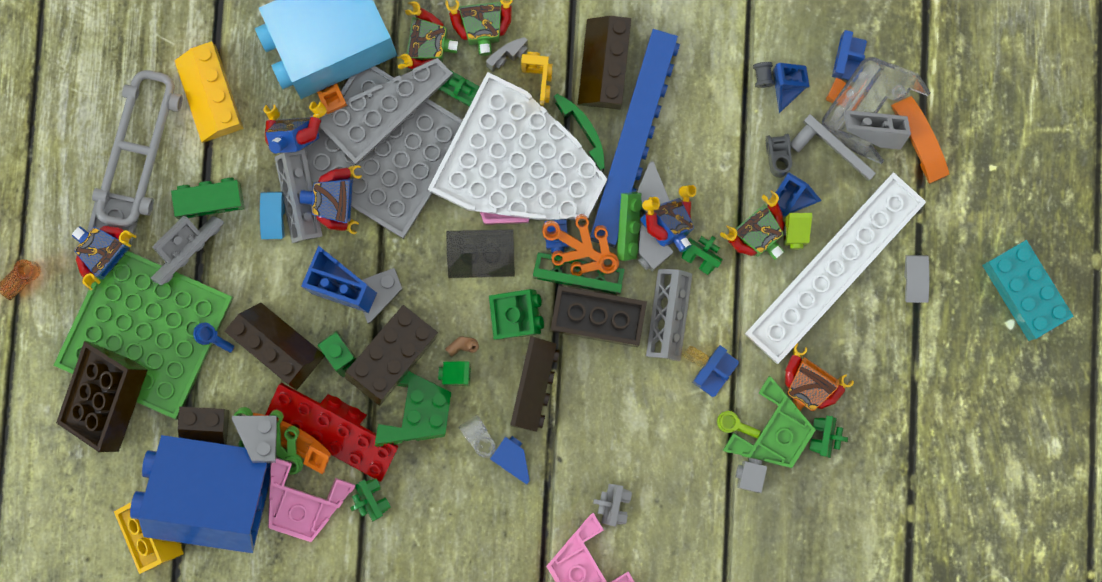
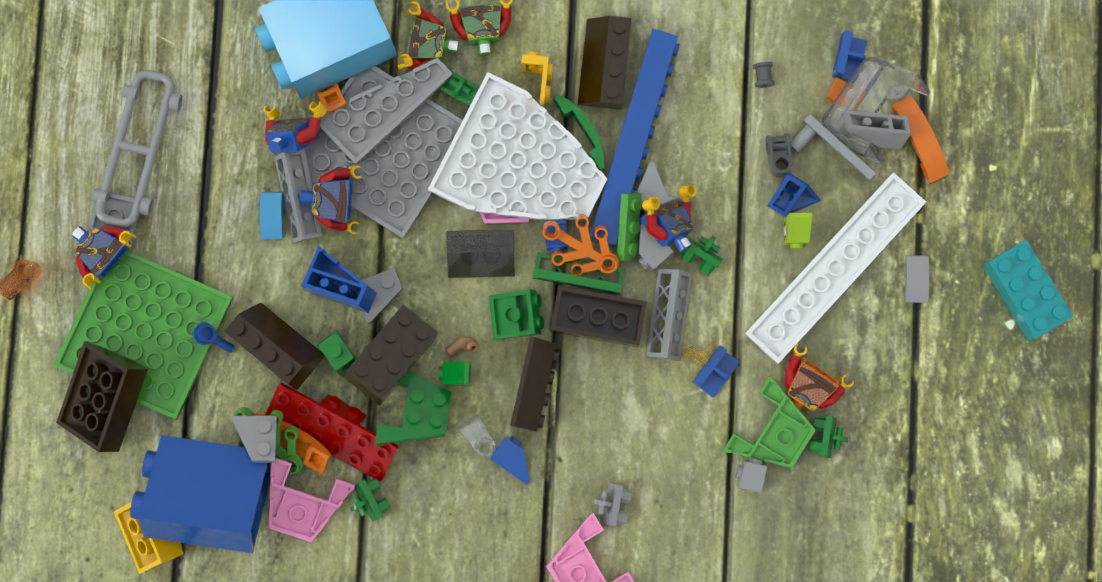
(180, 244): light grey bracket -> none
(203, 424): dark brown slope -> none
(207, 198): green brick -> none
(208, 92): yellow slope -> none
(512, 50): light grey slope -> none
(729, 422): lime plate -> none
(759, 230): torso -> none
(789, 82): blue slope -> none

